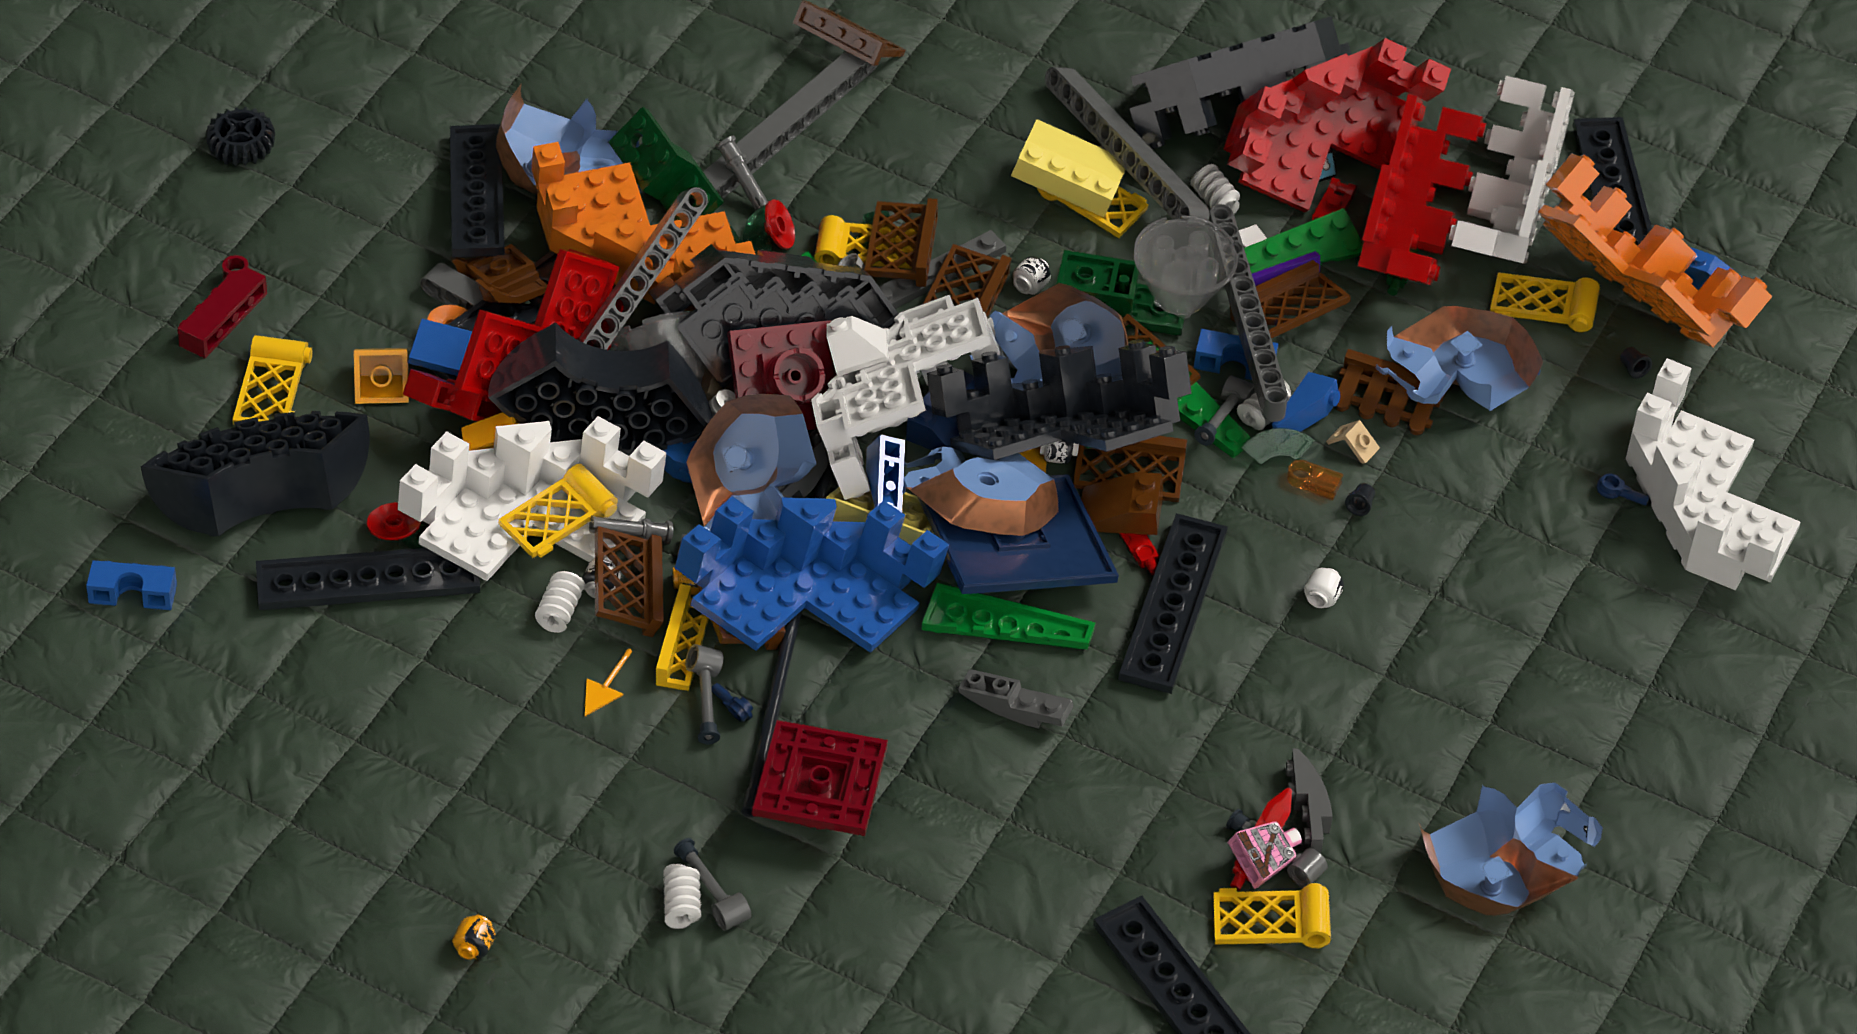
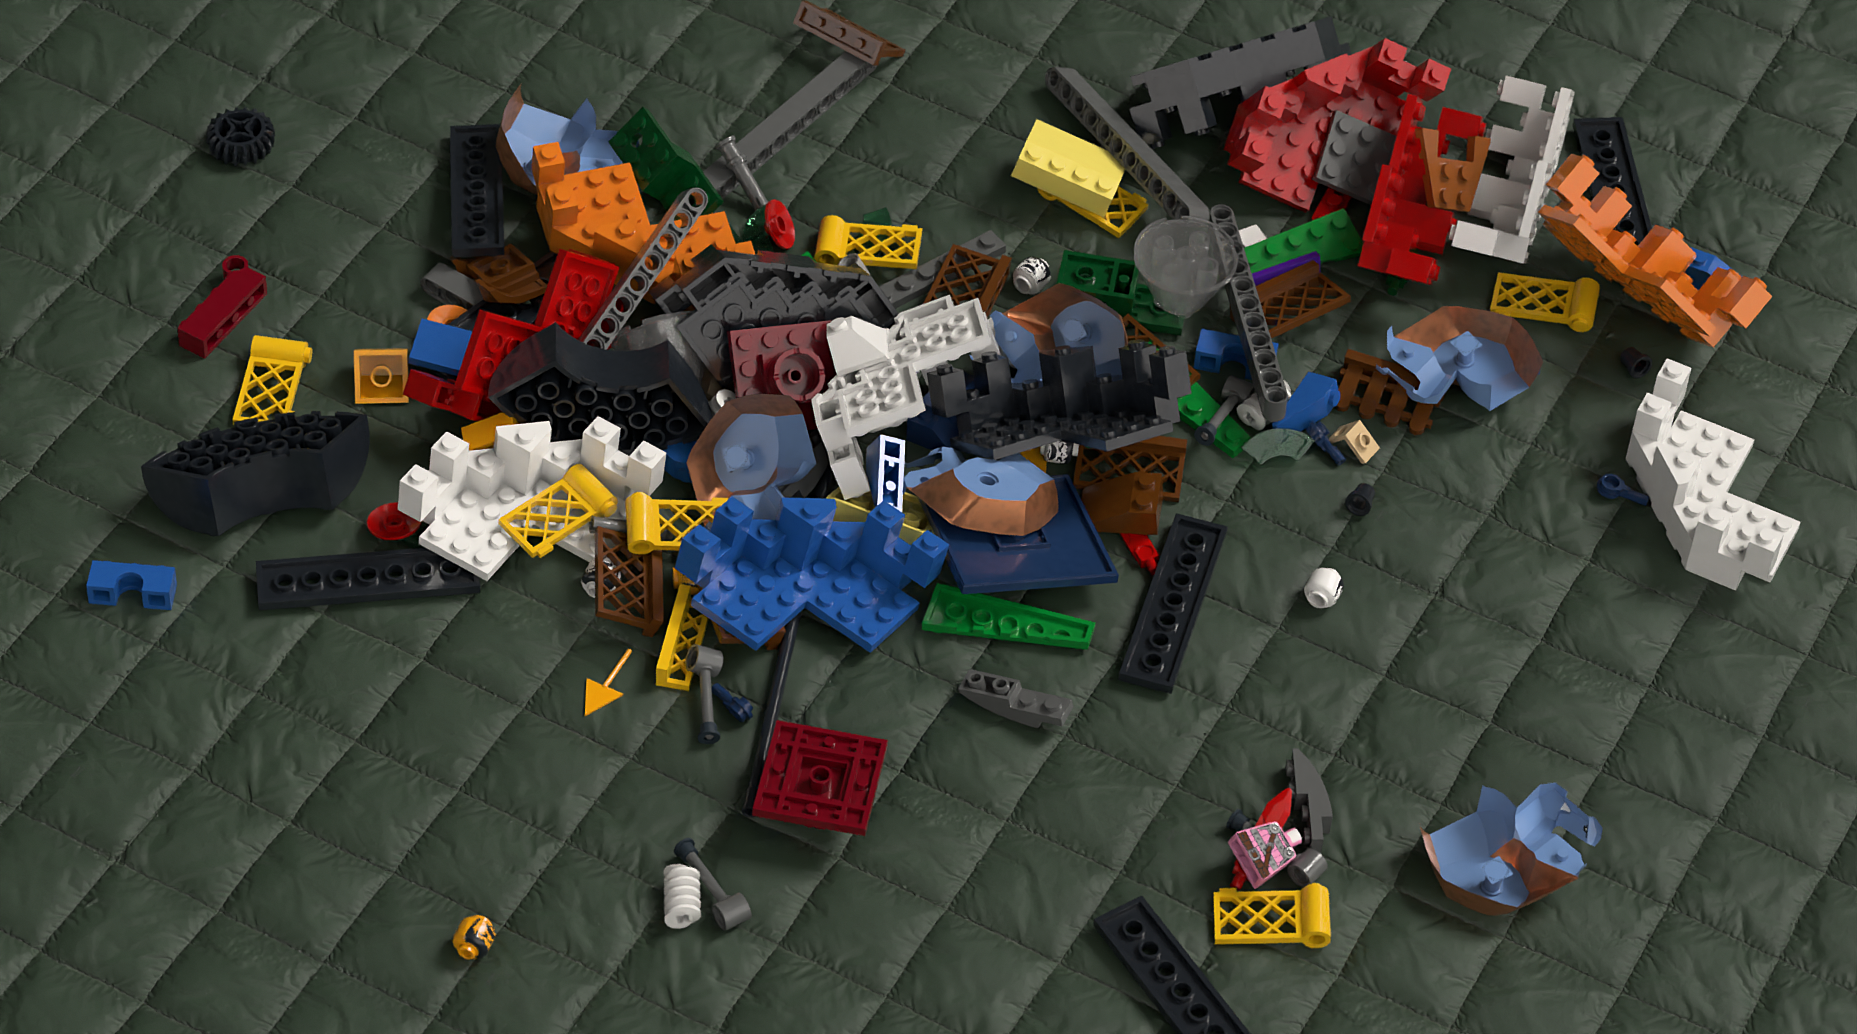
(559, 601): white piece -> none
(644, 521): none -> yellow piece
(921, 242): reddish brown fence -> none
(1215, 188): white piece -> none
(1319, 433): none -> dark blue plate
(1320, 482): clear orange piece -> none
(1353, 156): none -> dark grey plate
(1451, 182): none -> dark orange wing

